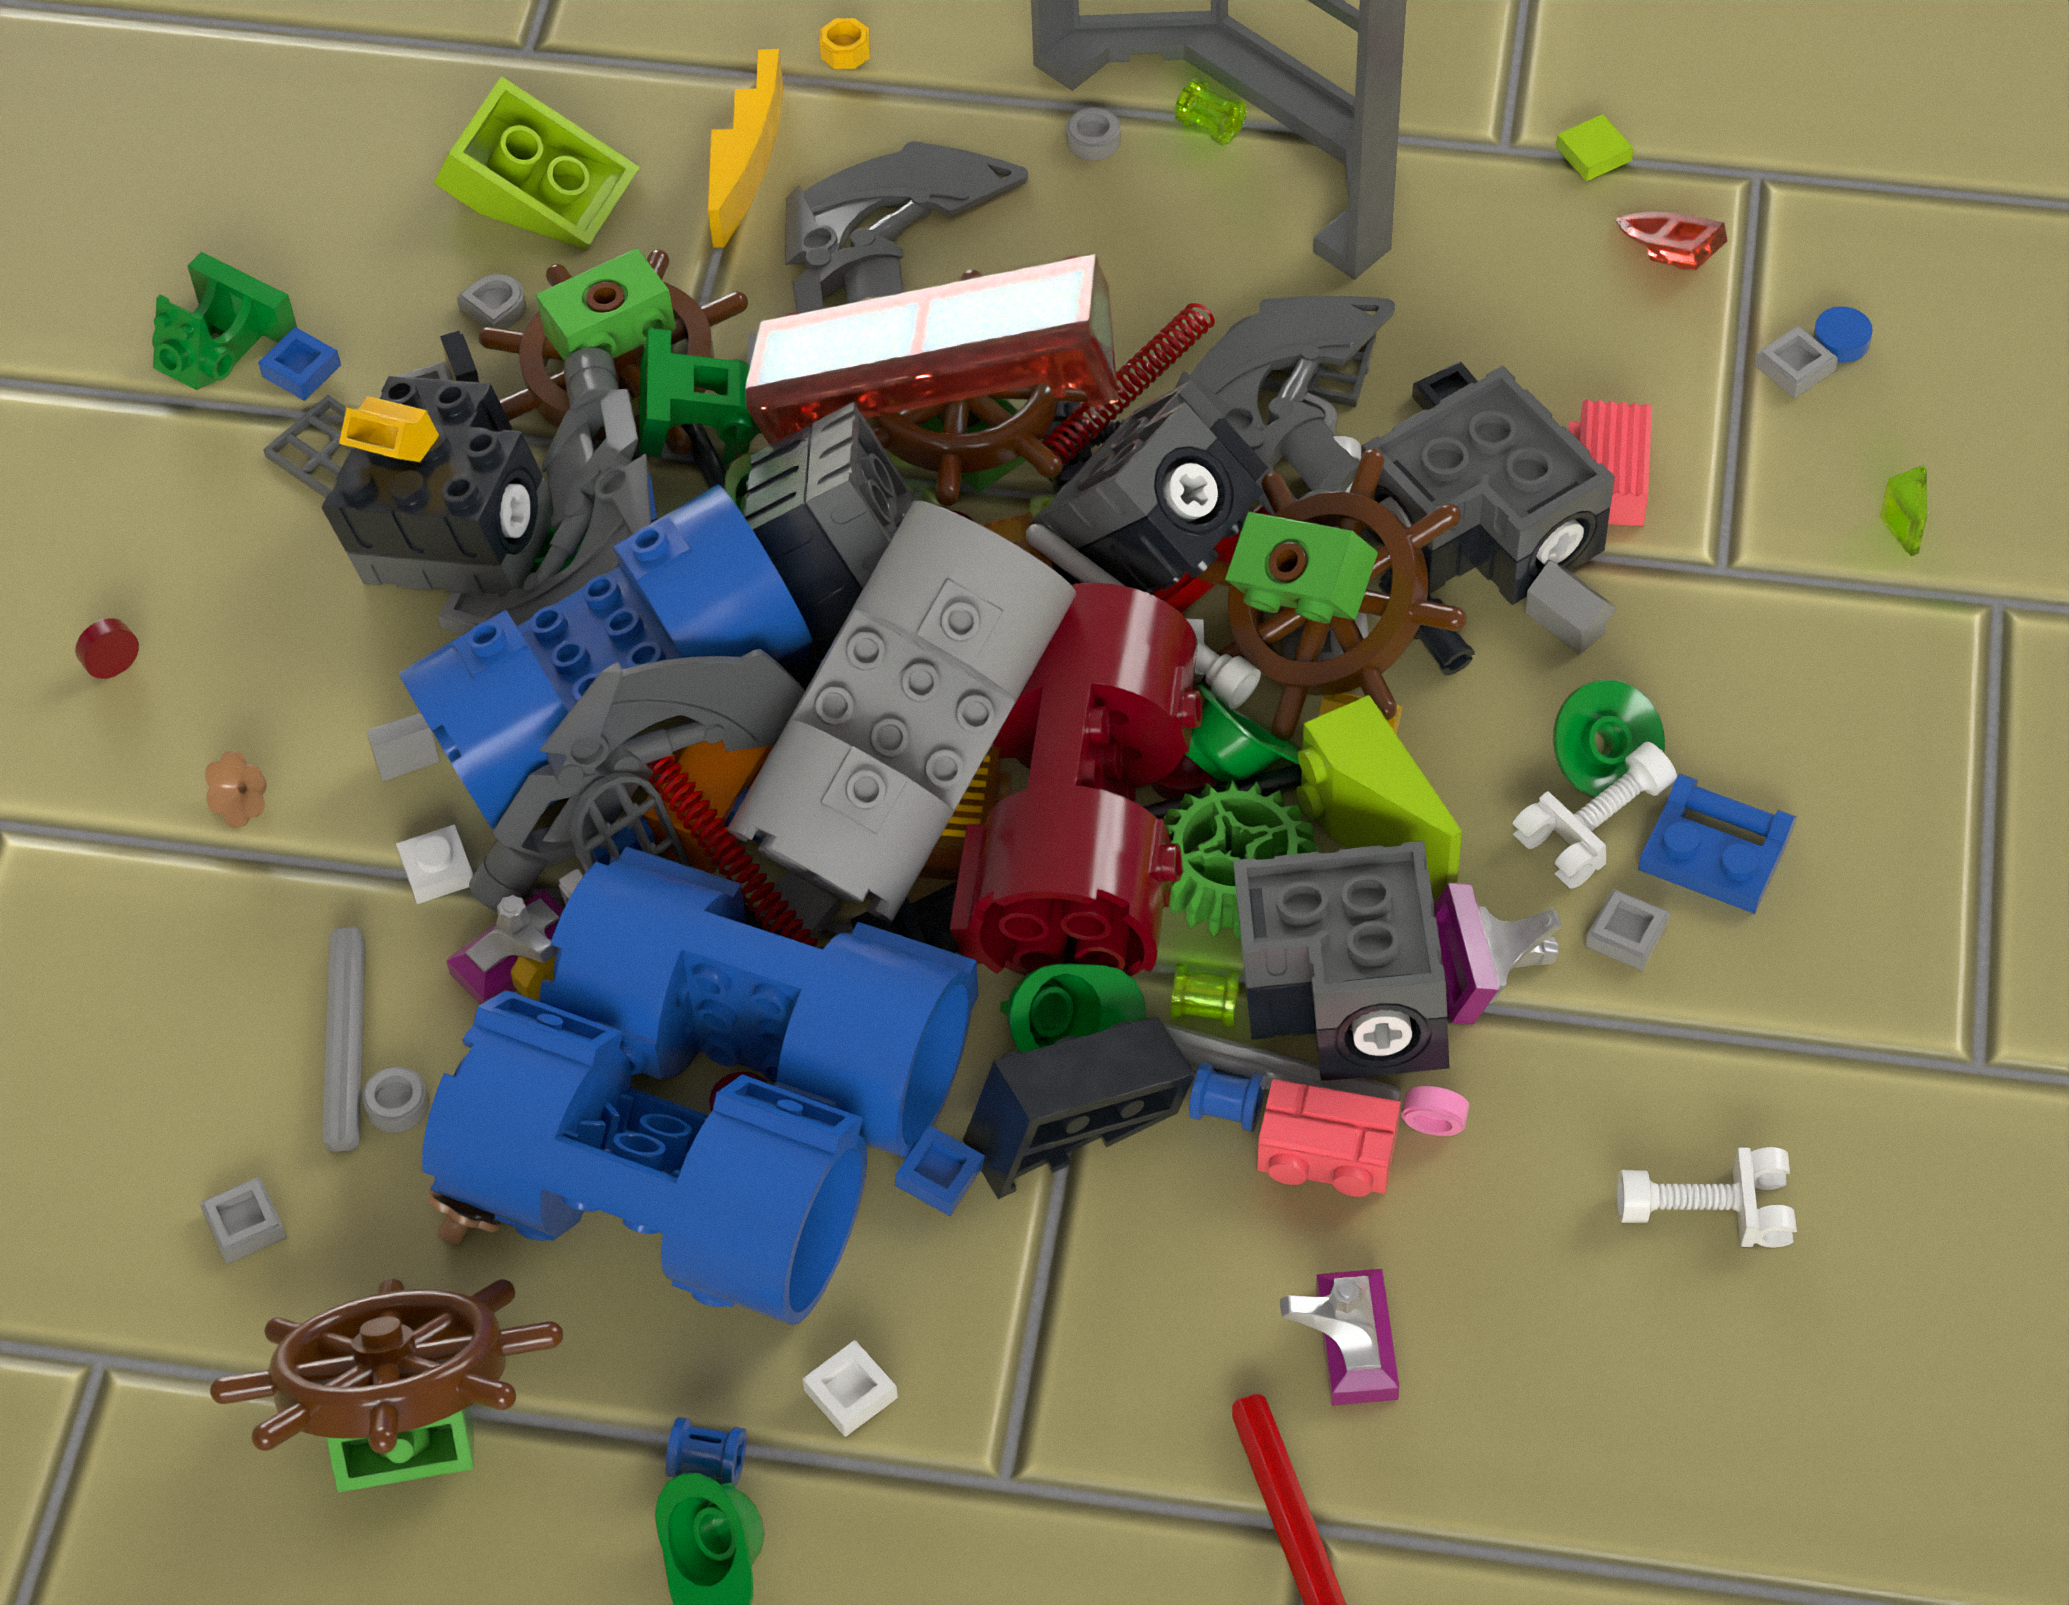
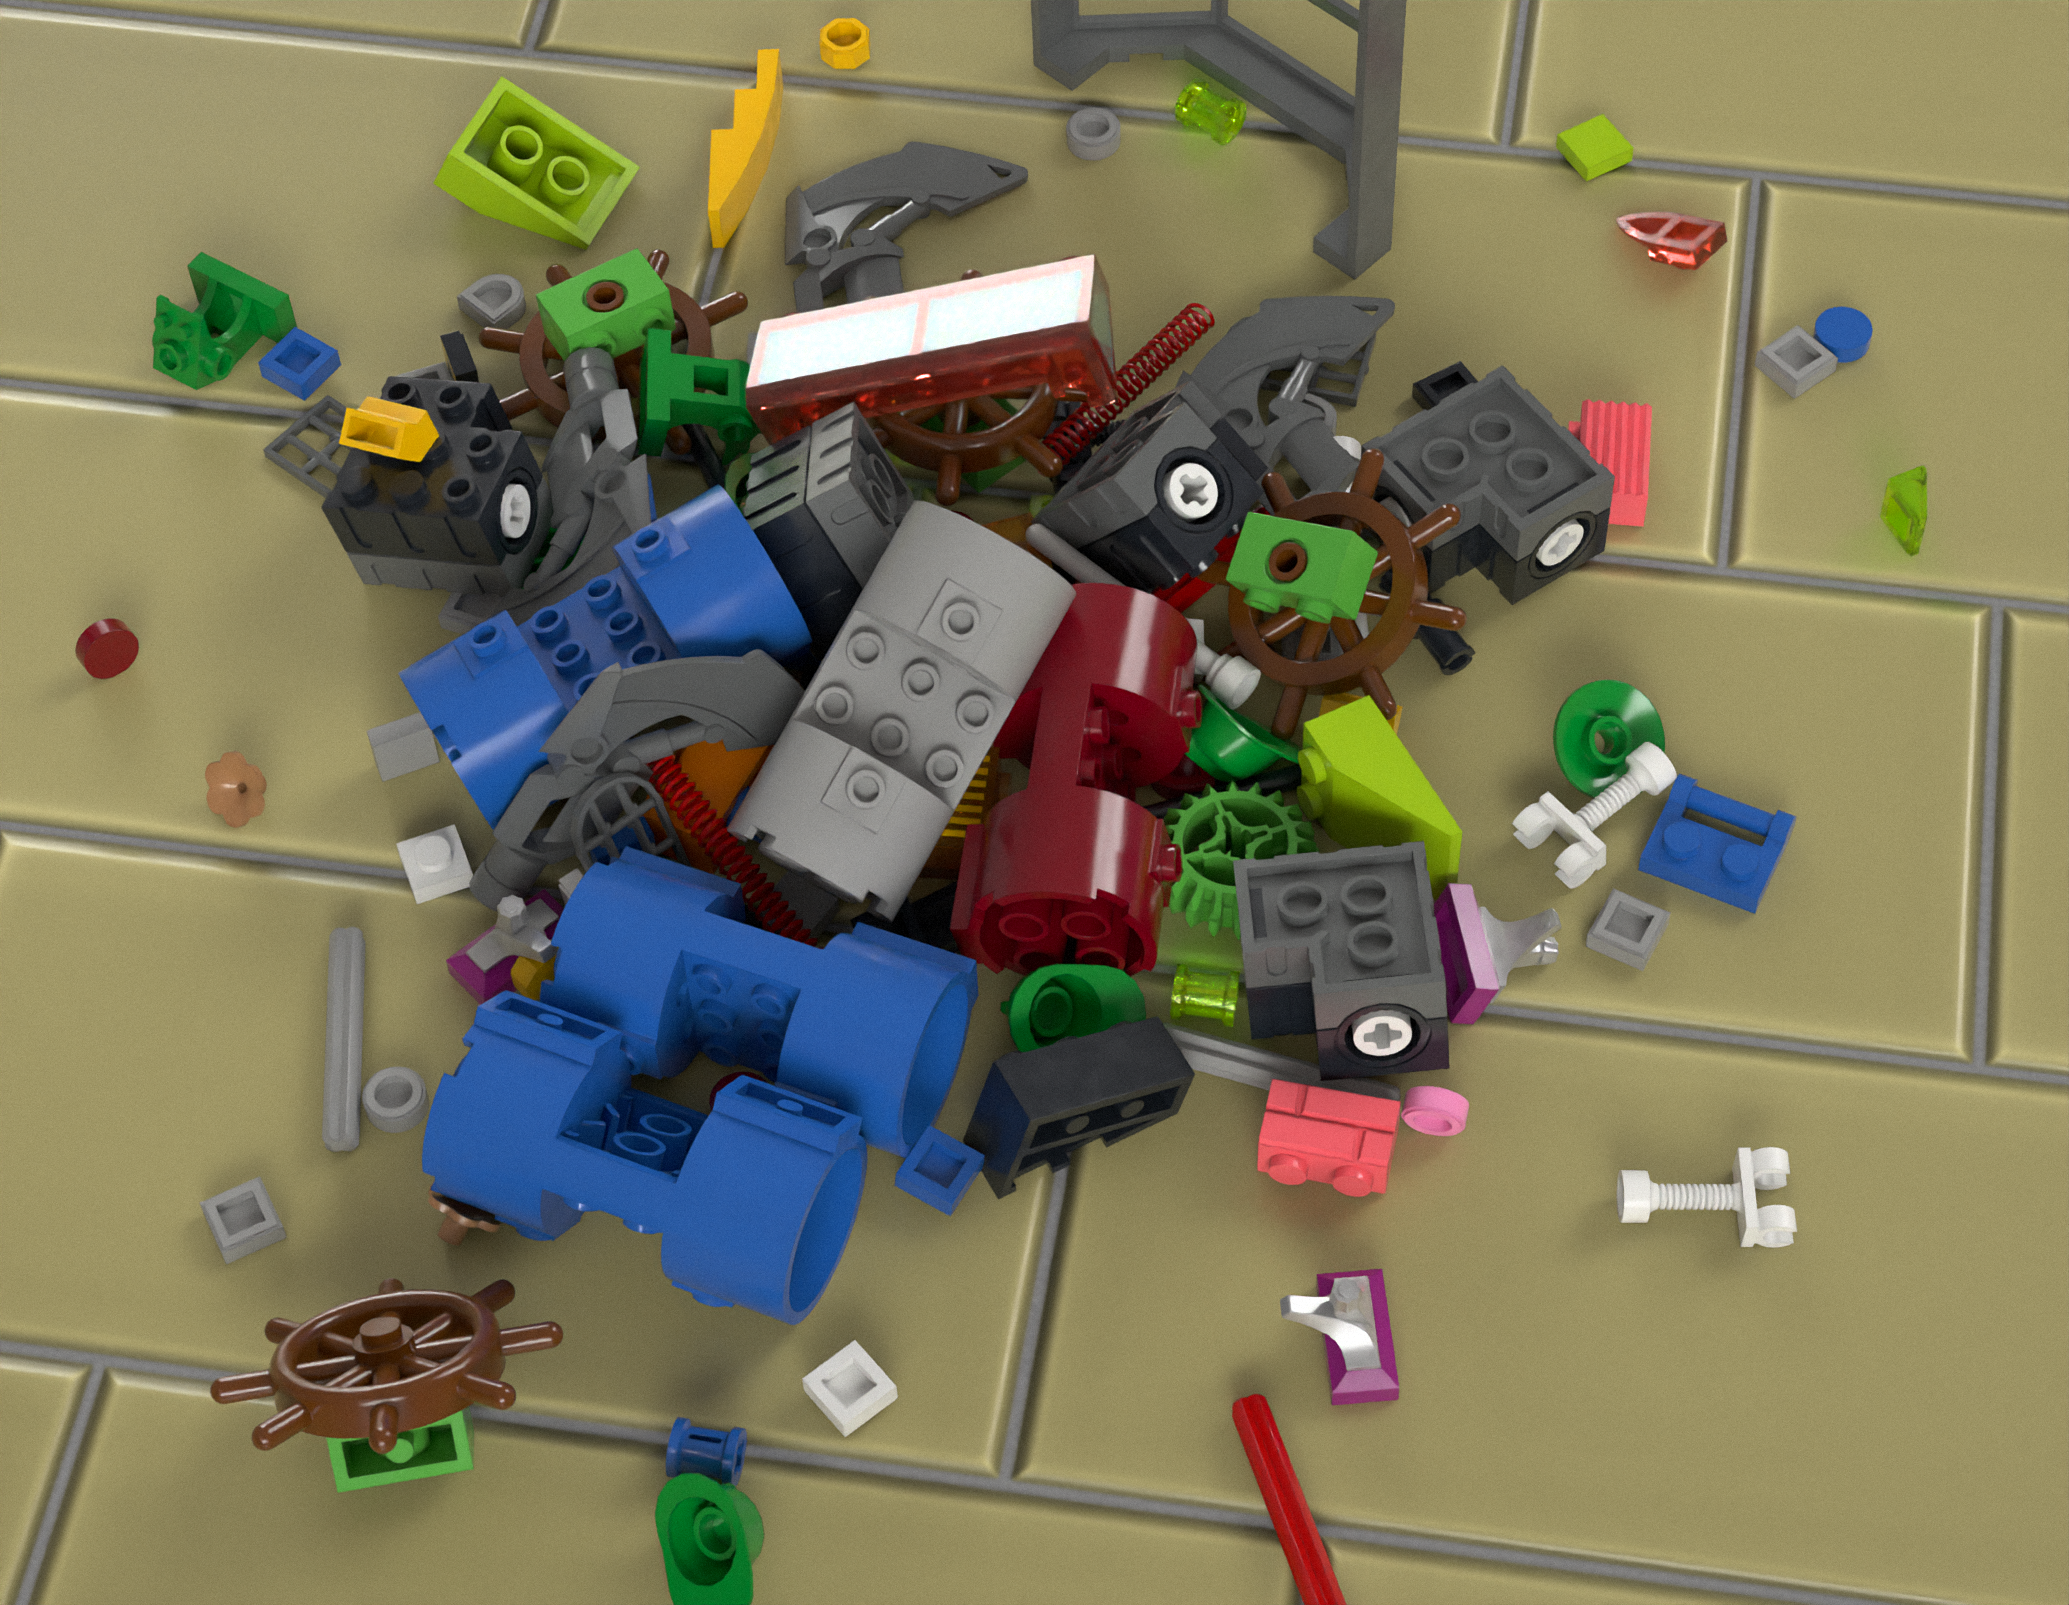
(1227, 1096): blue bush -> none
(1568, 607): light grey piece -> none

